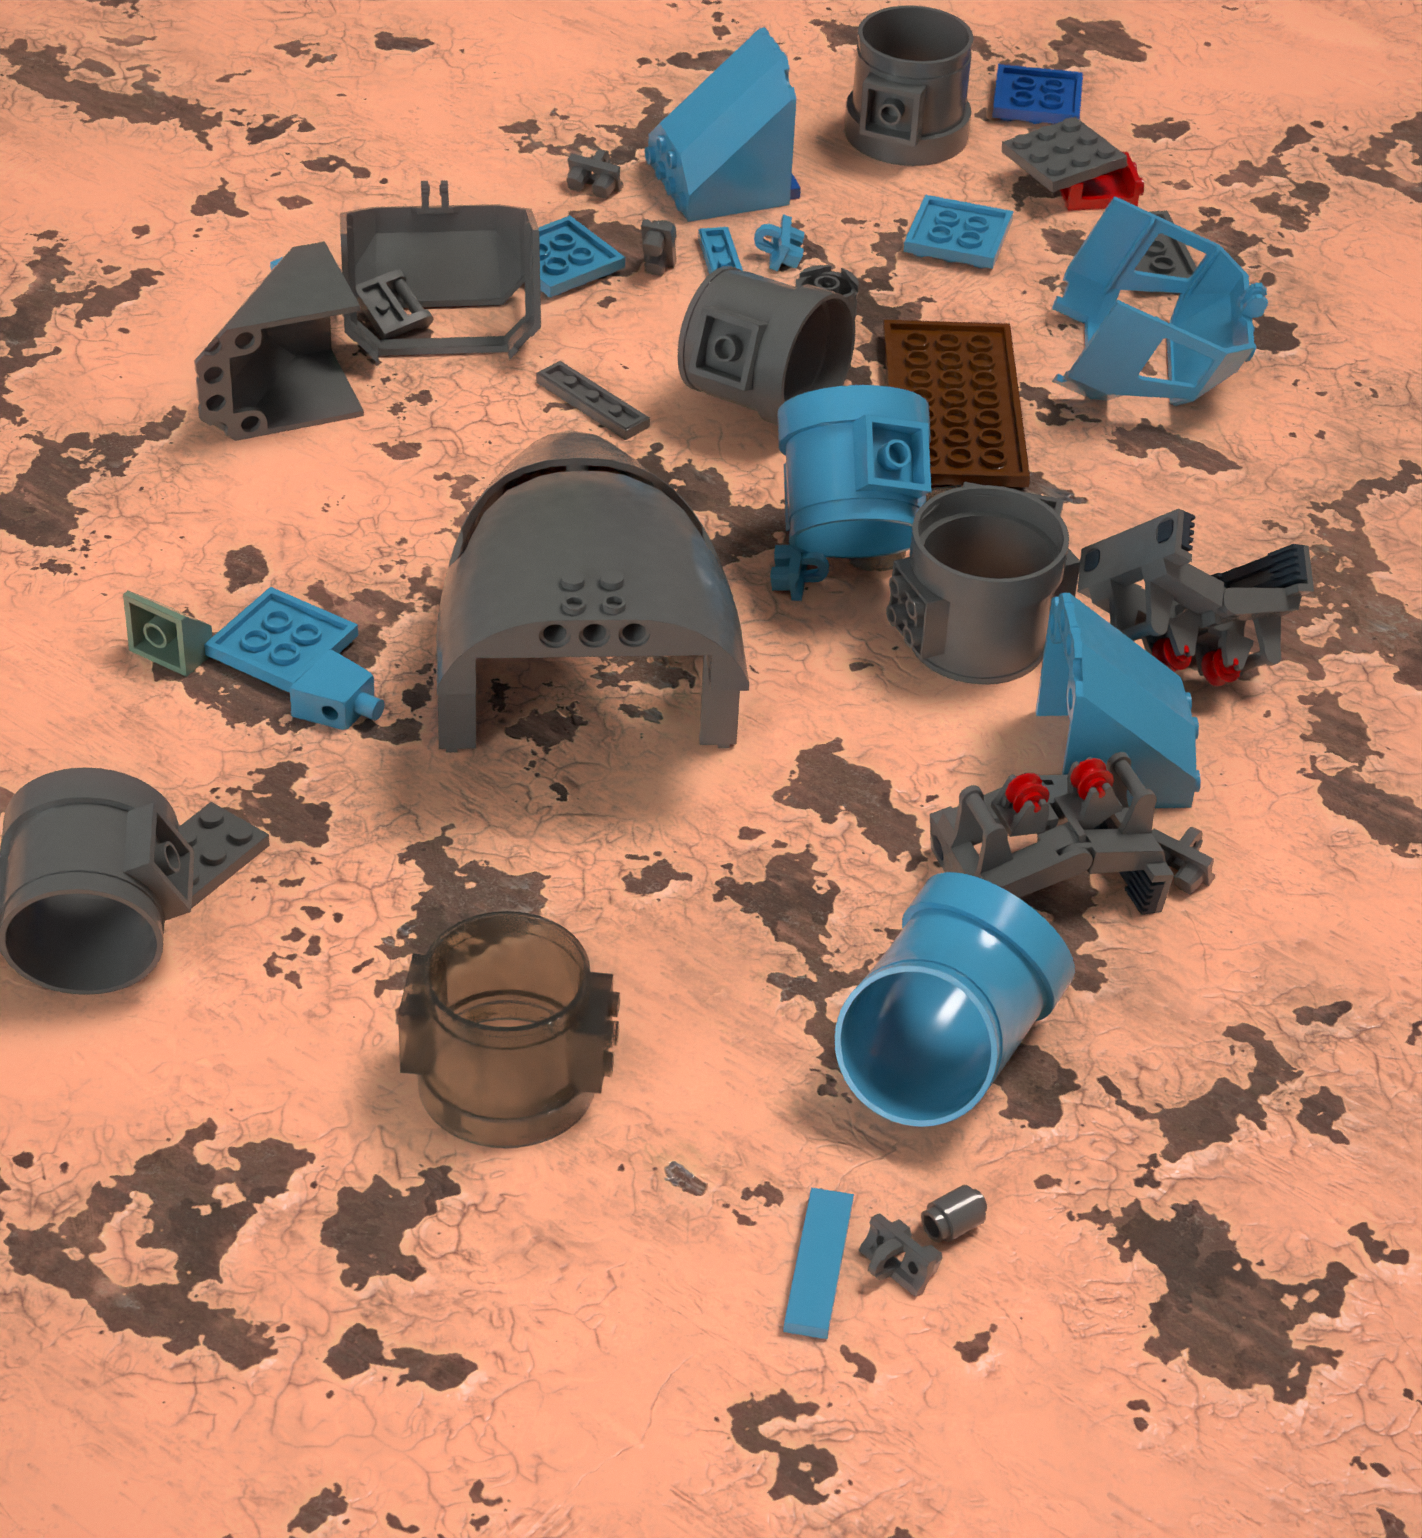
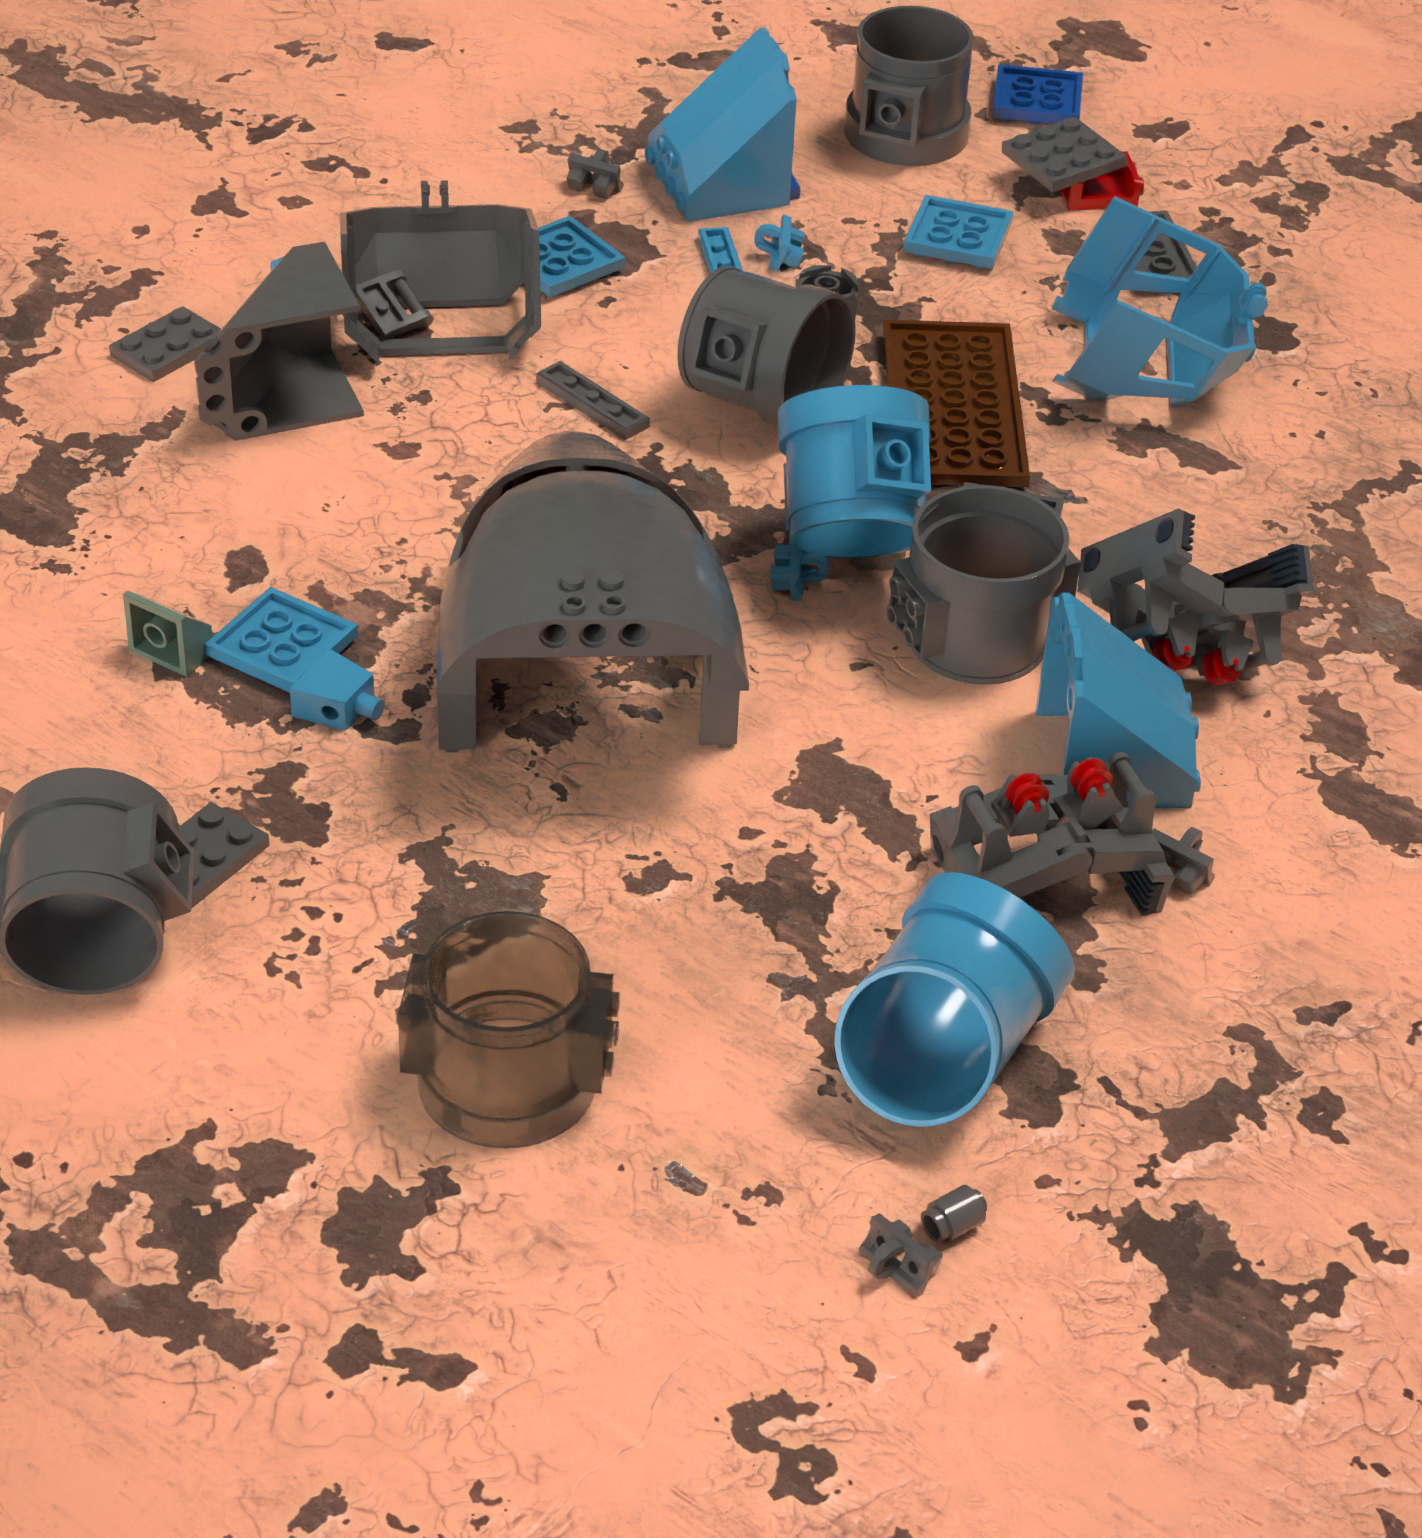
(164, 343): none -> dark grey plate
(658, 245): dark grey hips -> none
(818, 1263): dark azure tile -> none

